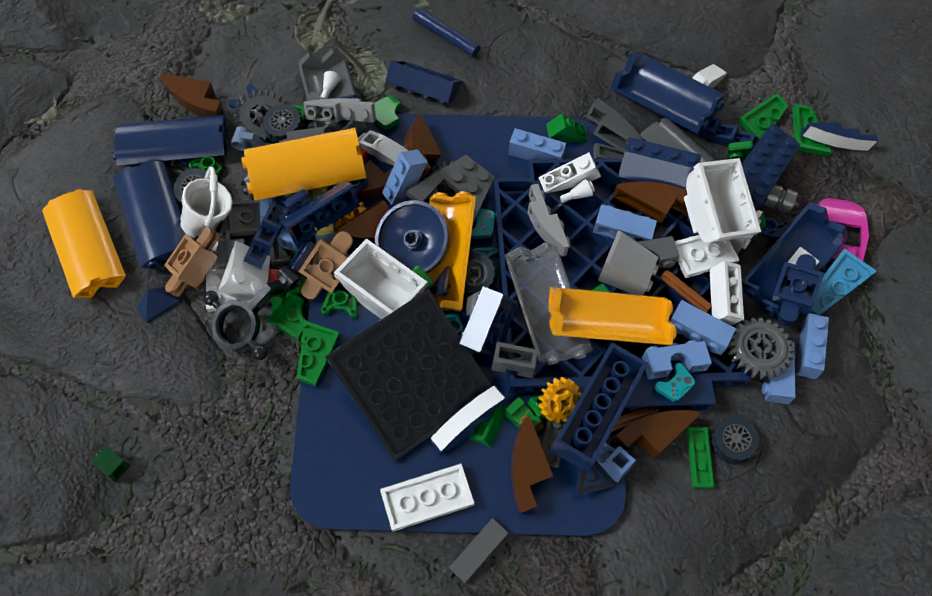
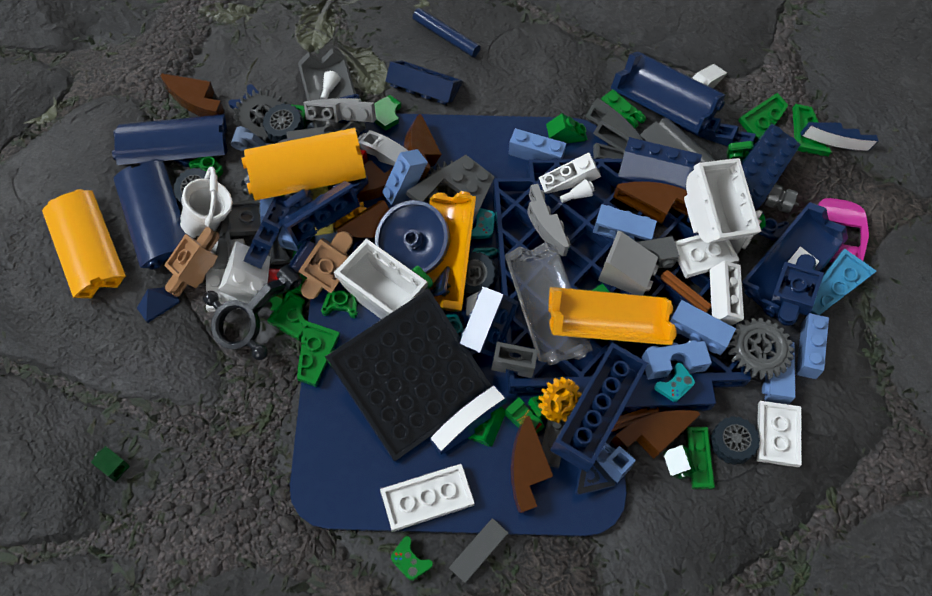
(408, 562): none -> green piece
(624, 108): none -> green hinge
(679, 462): none -> brick
(779, 434): none -> white plate

